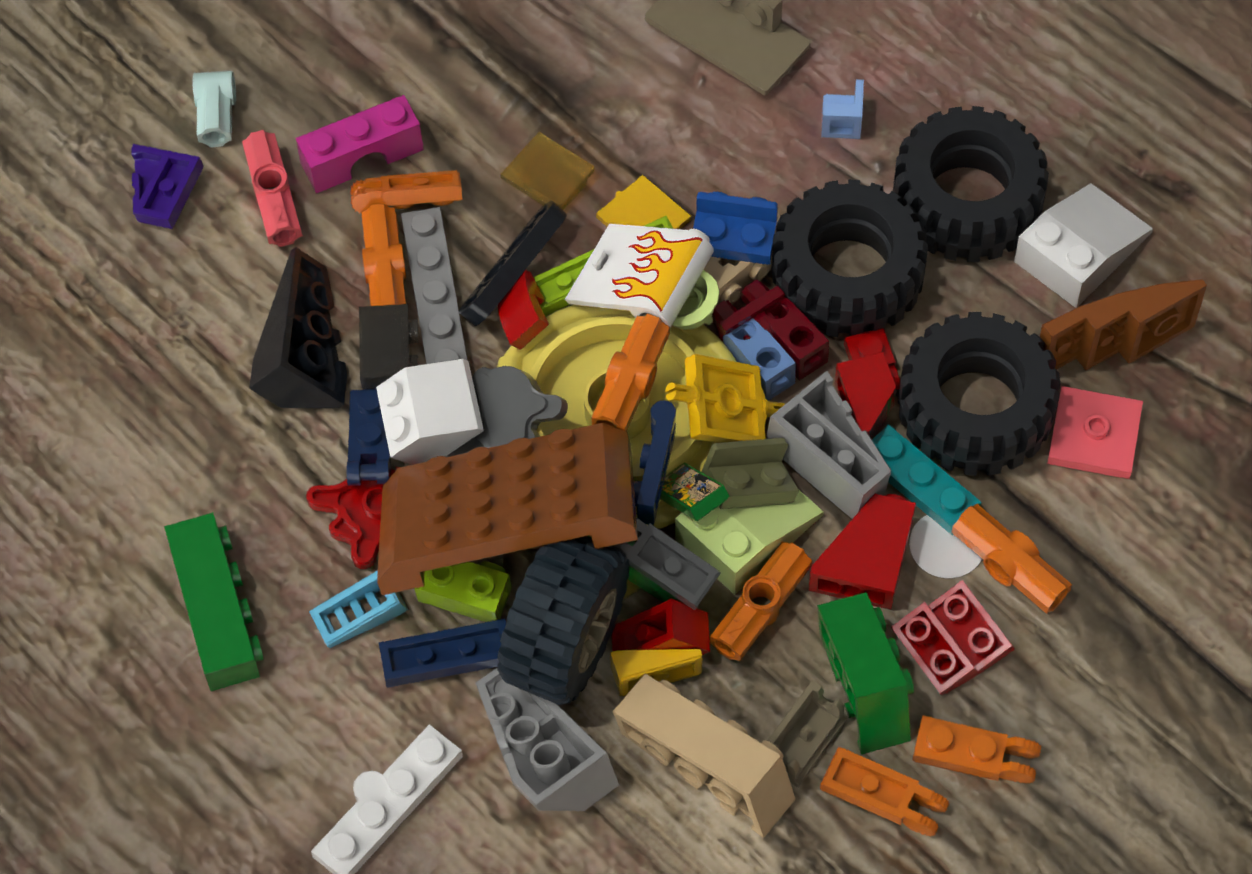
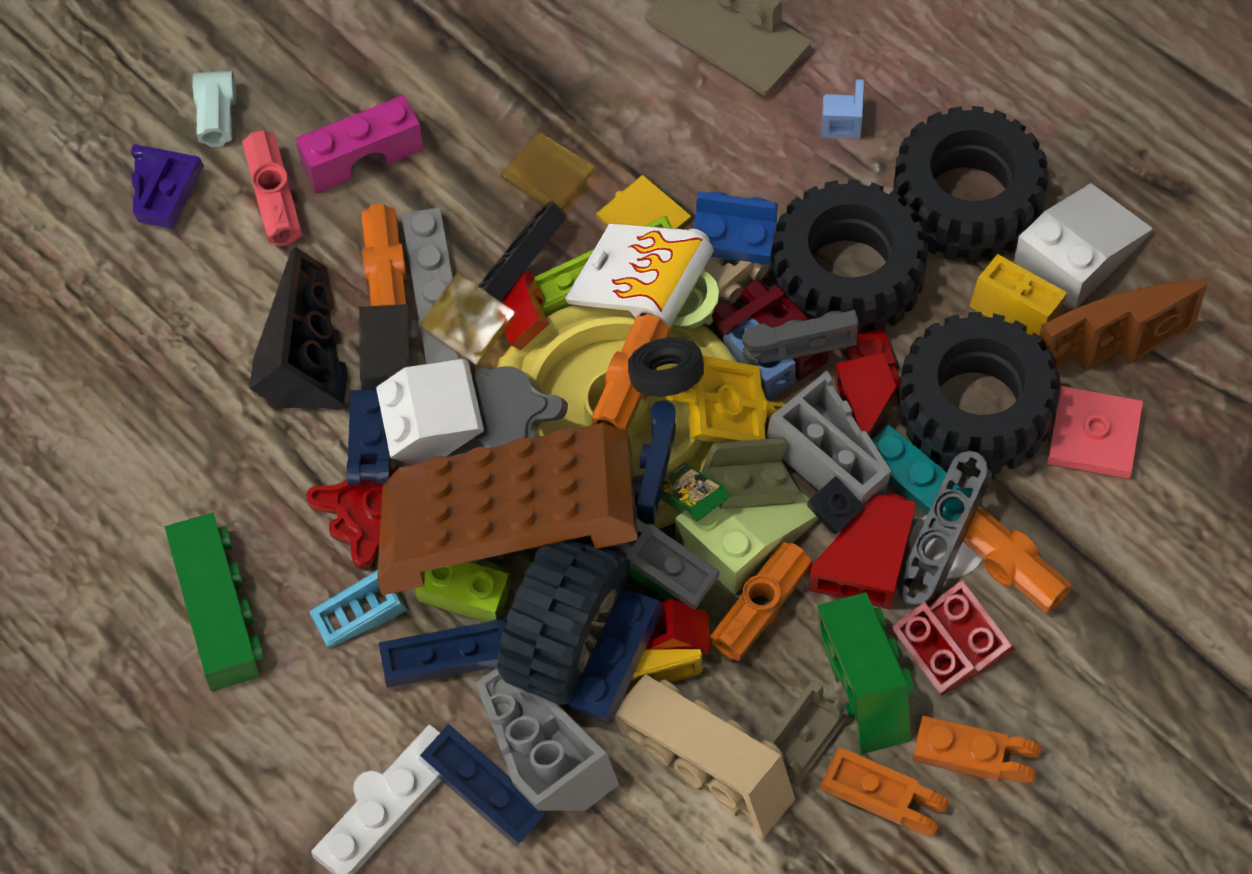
(407, 189): orange hinge -> none
(467, 319): none -> clear yellow piece
(481, 784): none -> dark blue plate
(616, 655): none -> dark blue plate
(671, 380): none -> black tyre
(800, 337): none -> dark grey hinge
(834, 505): none -> black bracket
(951, 531): none -> black beam
(1017, 295): none -> yellow hinge

